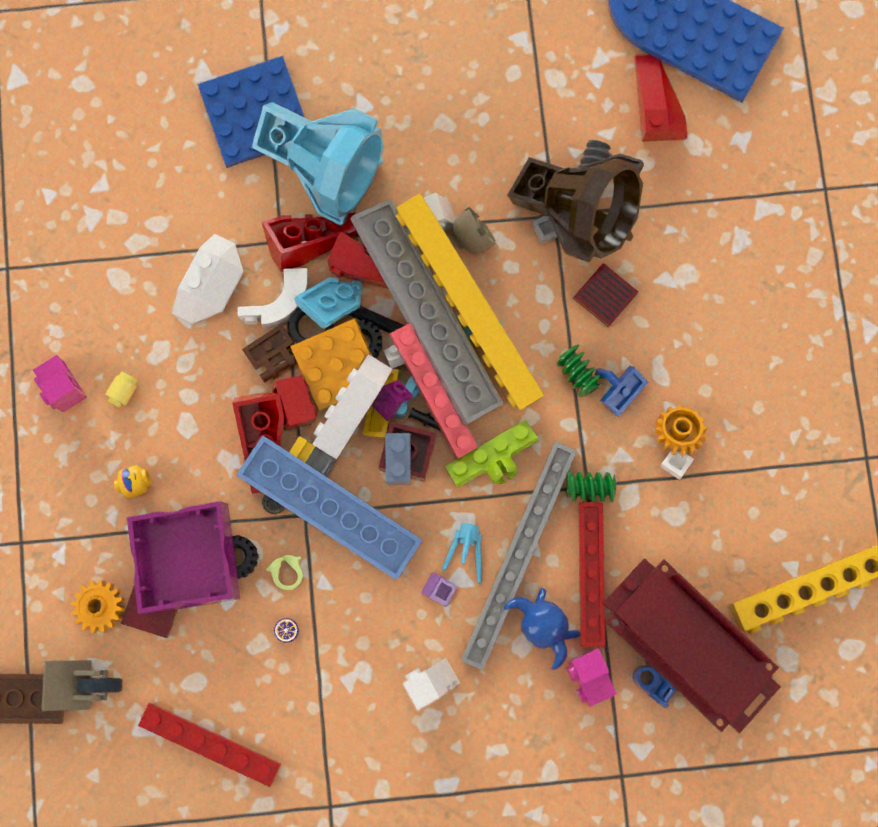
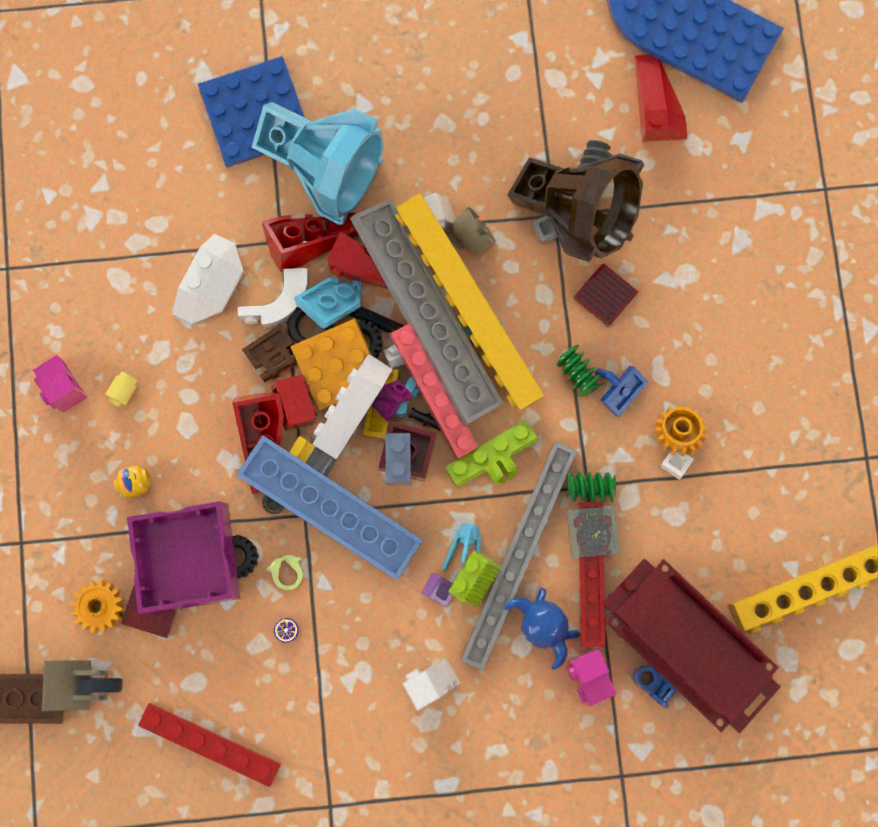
(474, 579): none -> lime brick
(593, 532): none -> clear light blue tile

